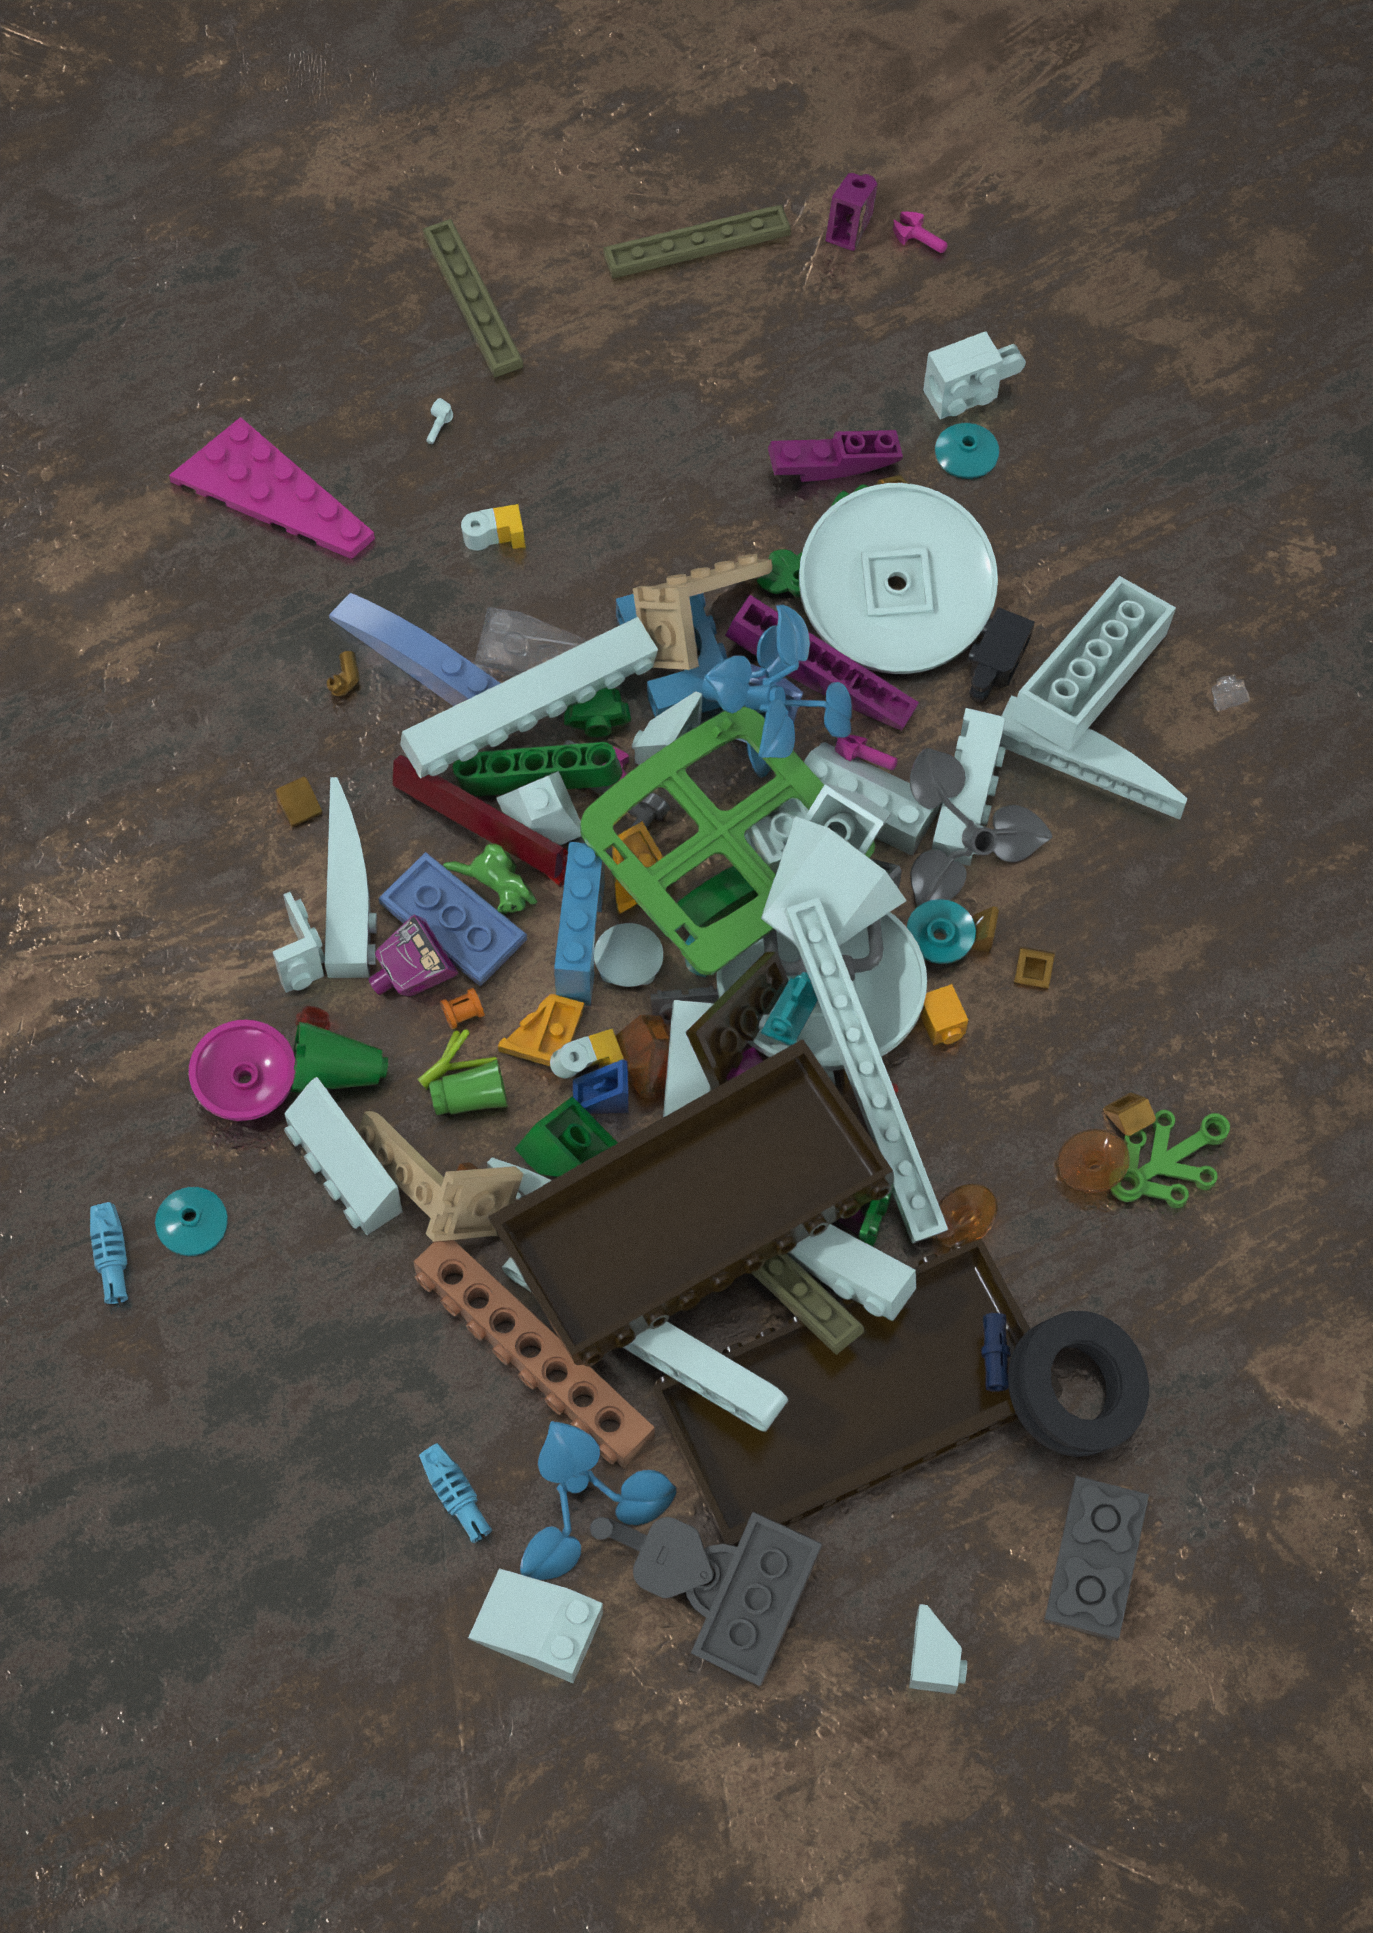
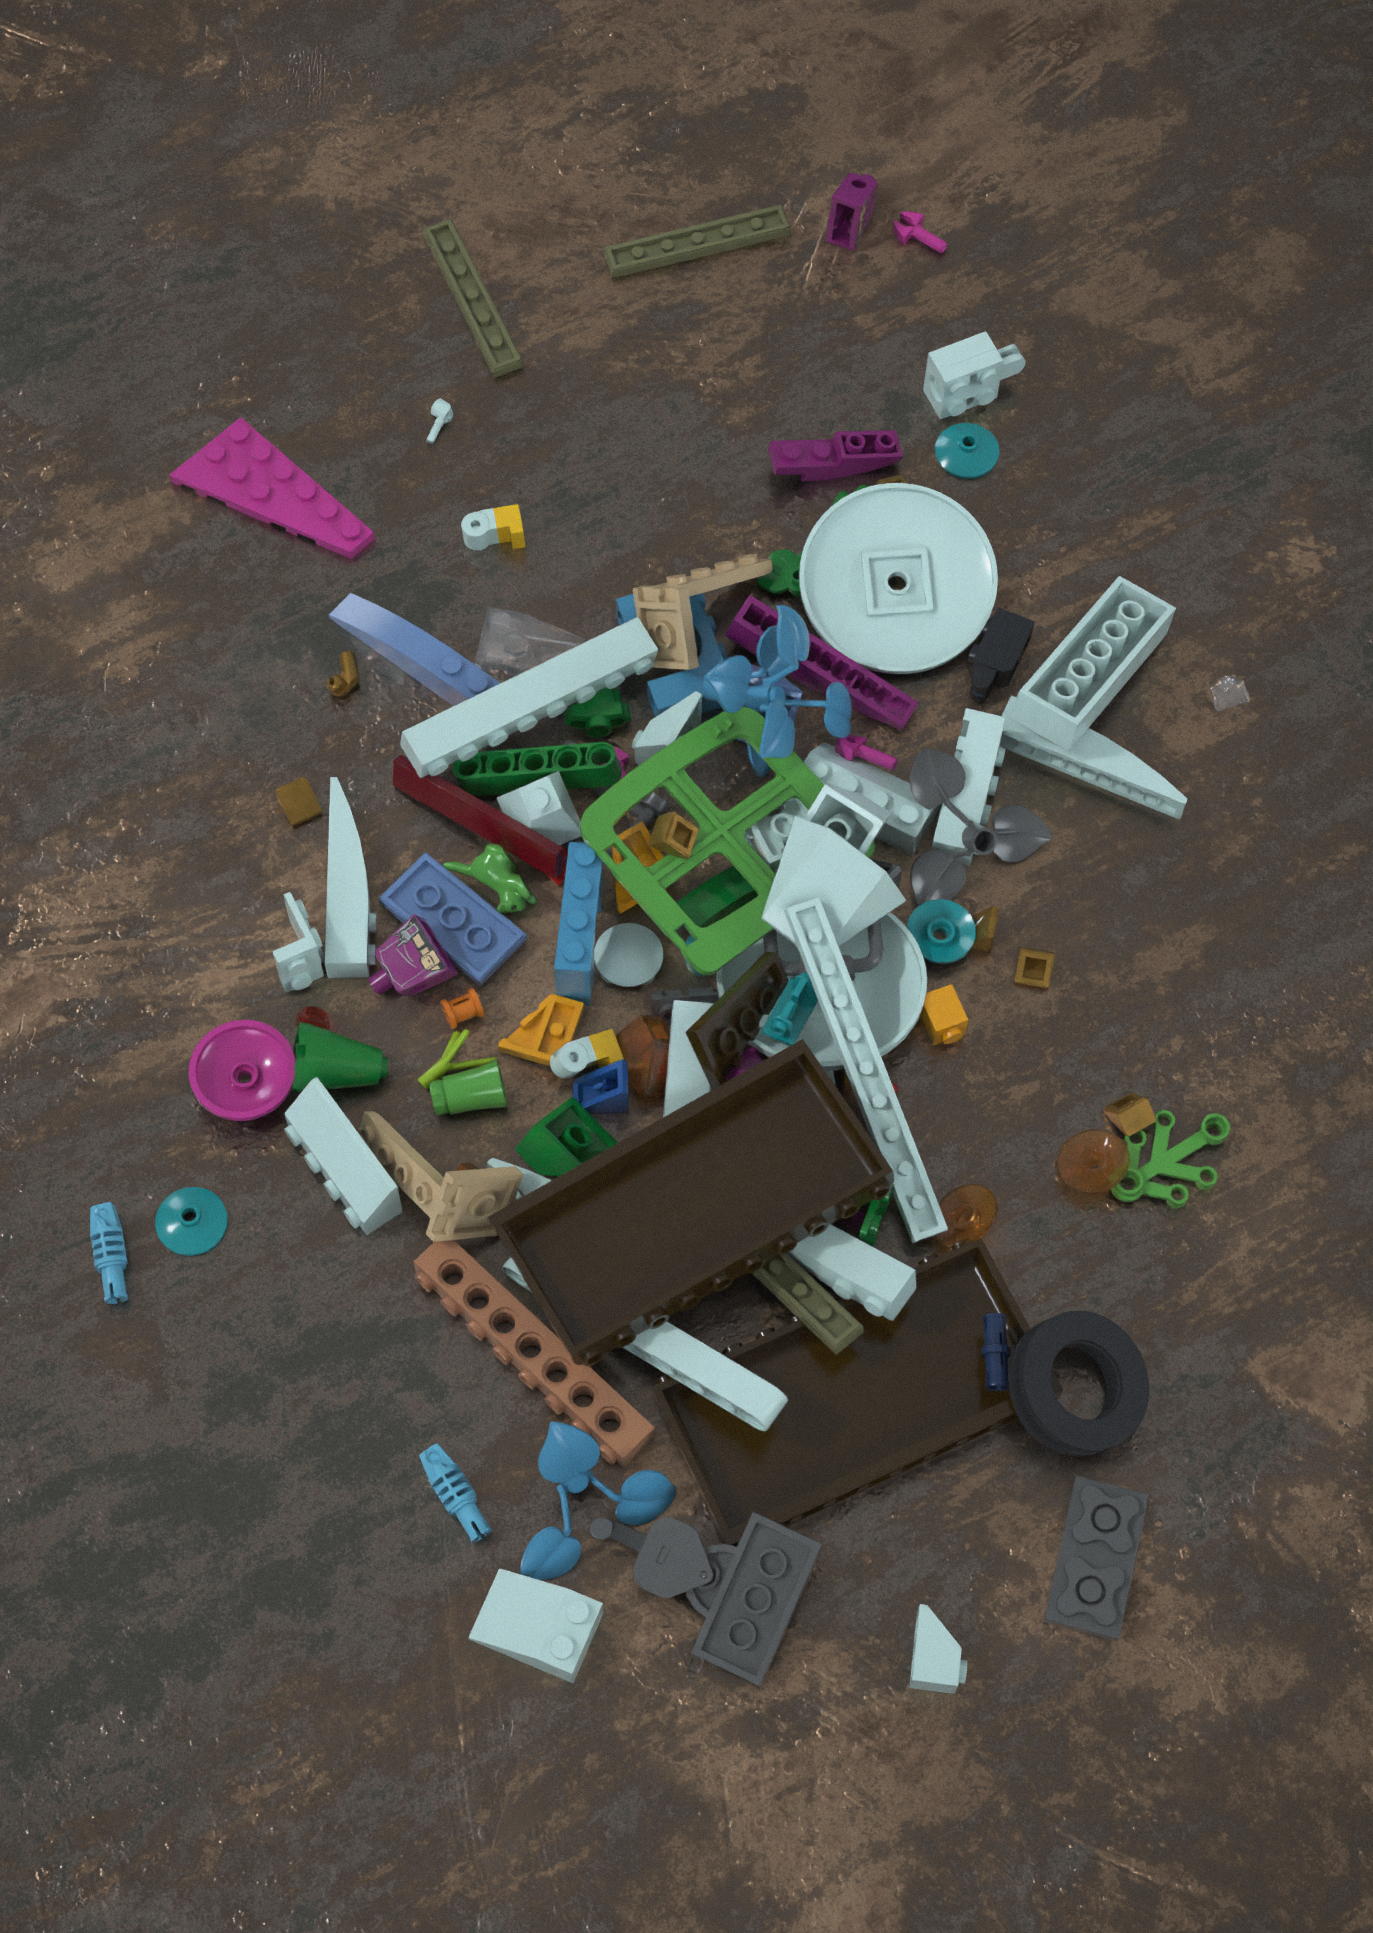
(674, 835): none -> pearl gold slope

